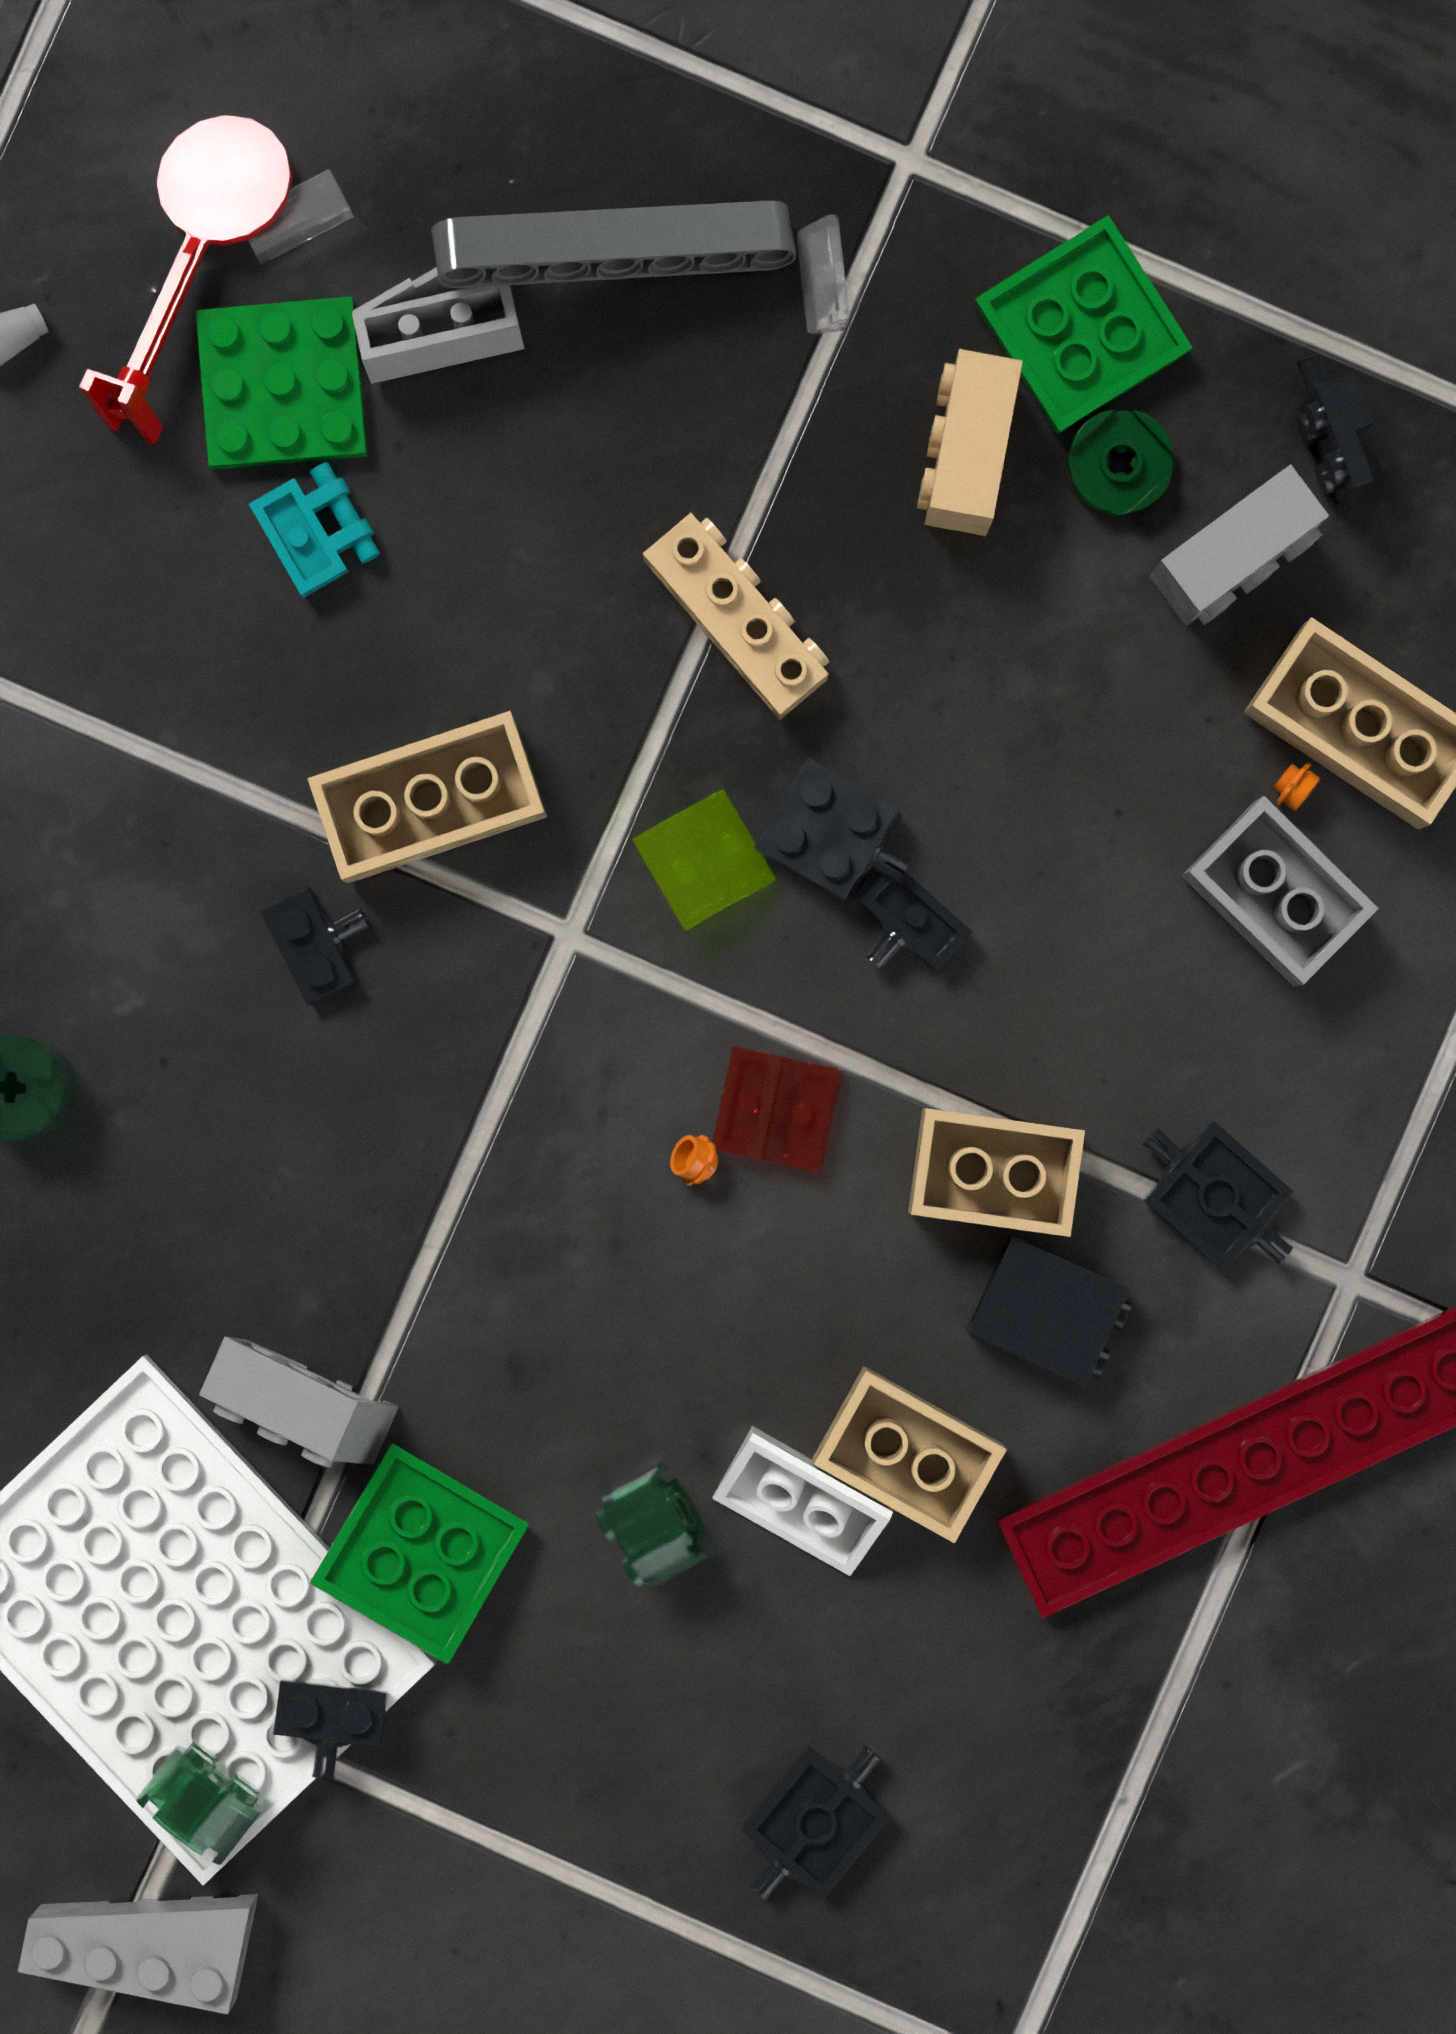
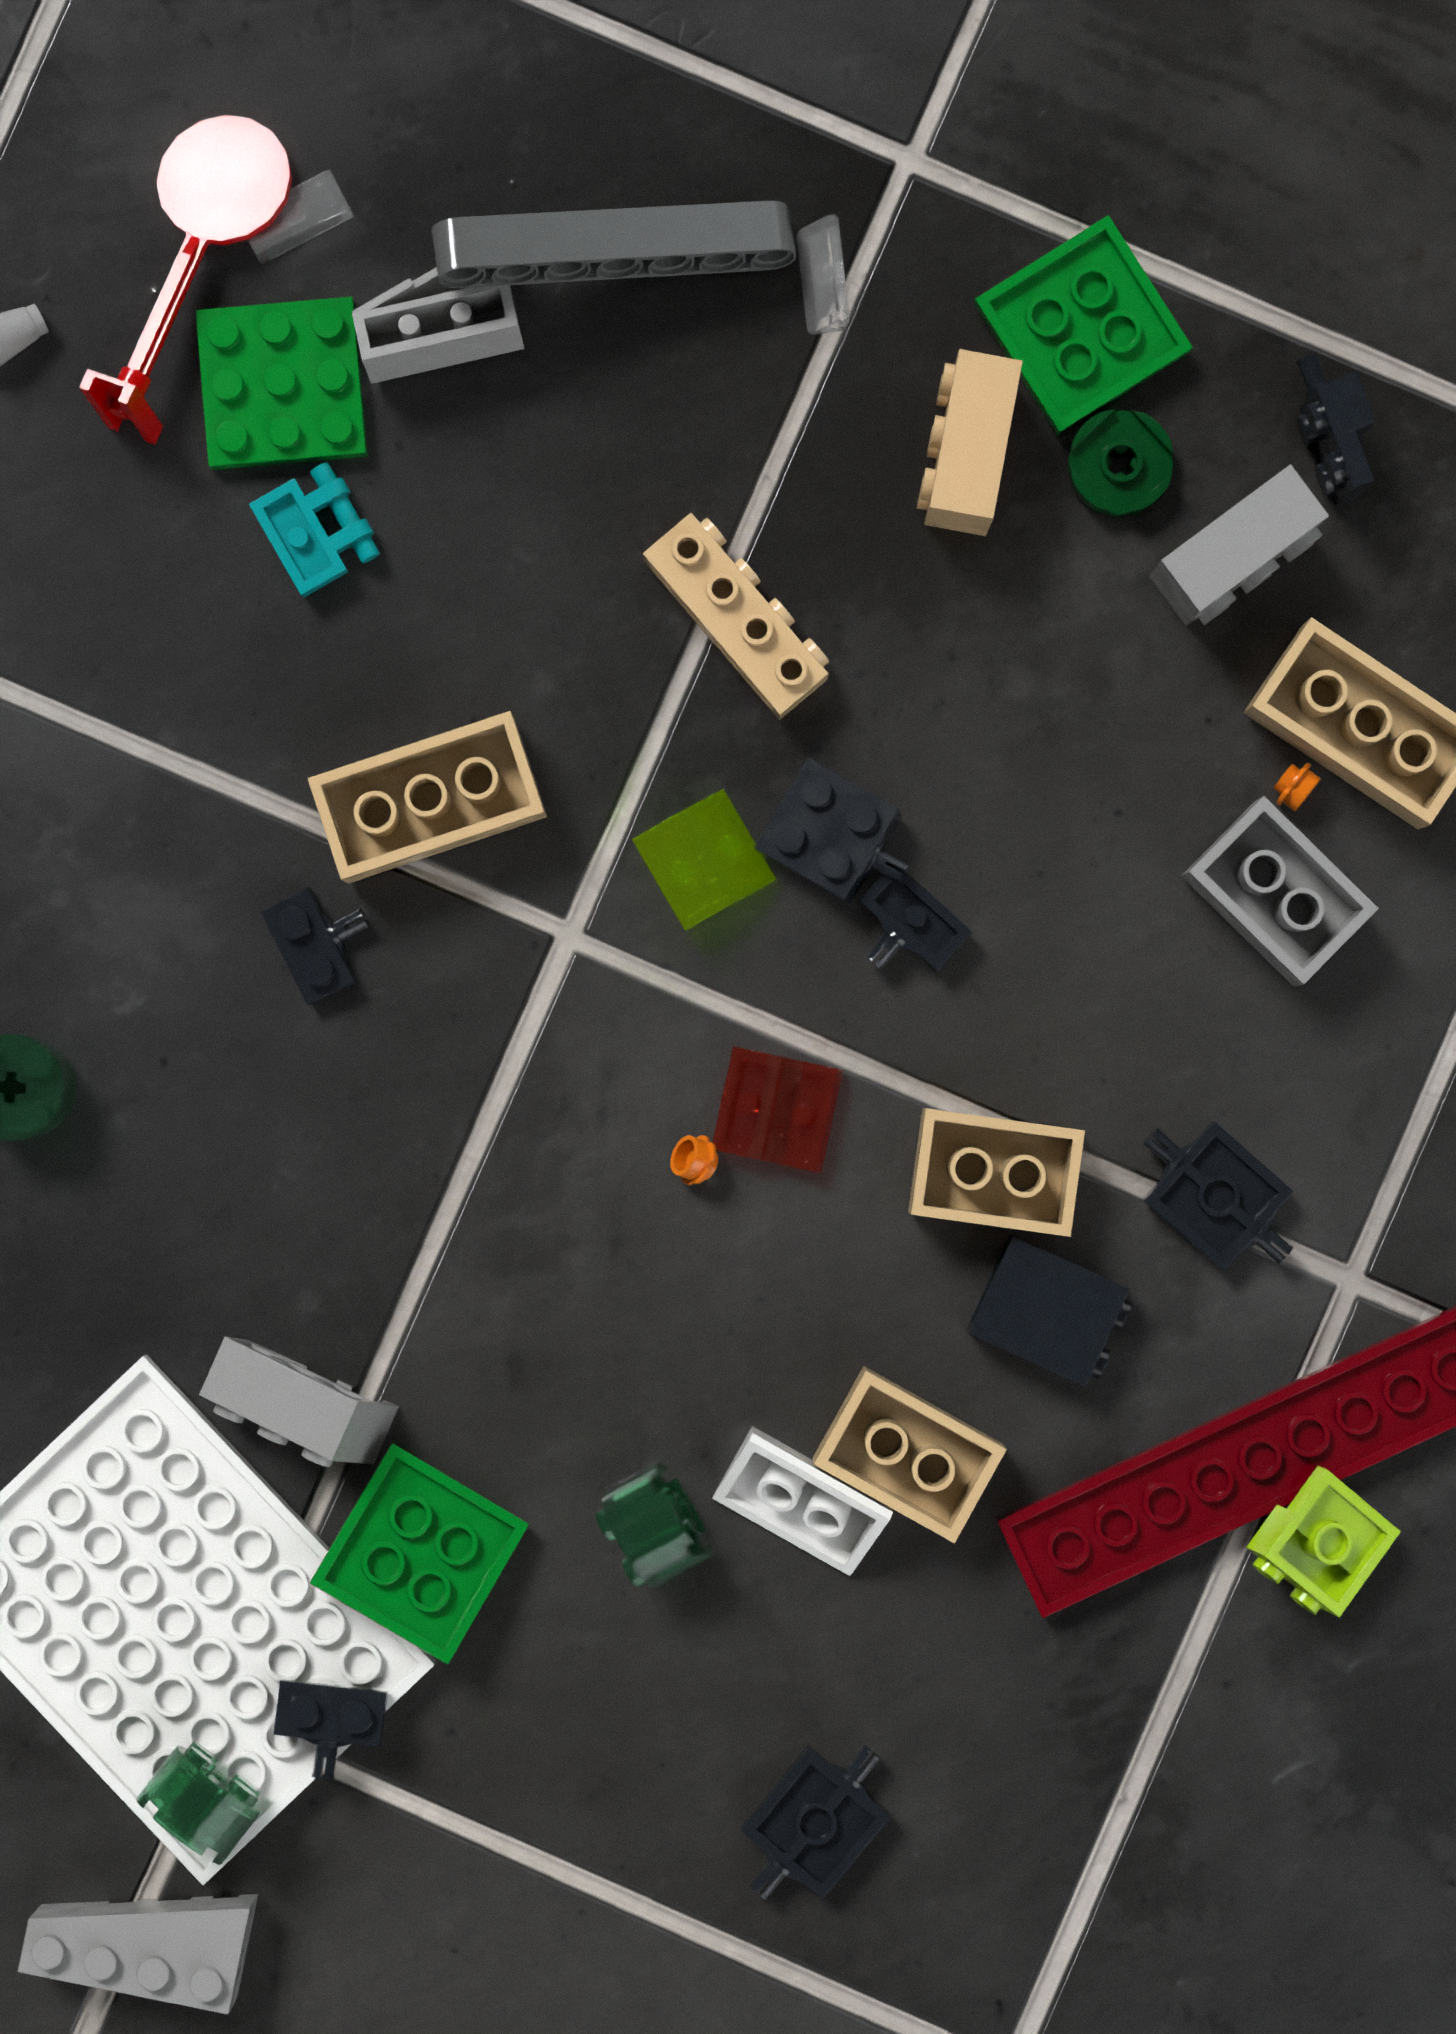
(1322, 1543): none -> lime plate

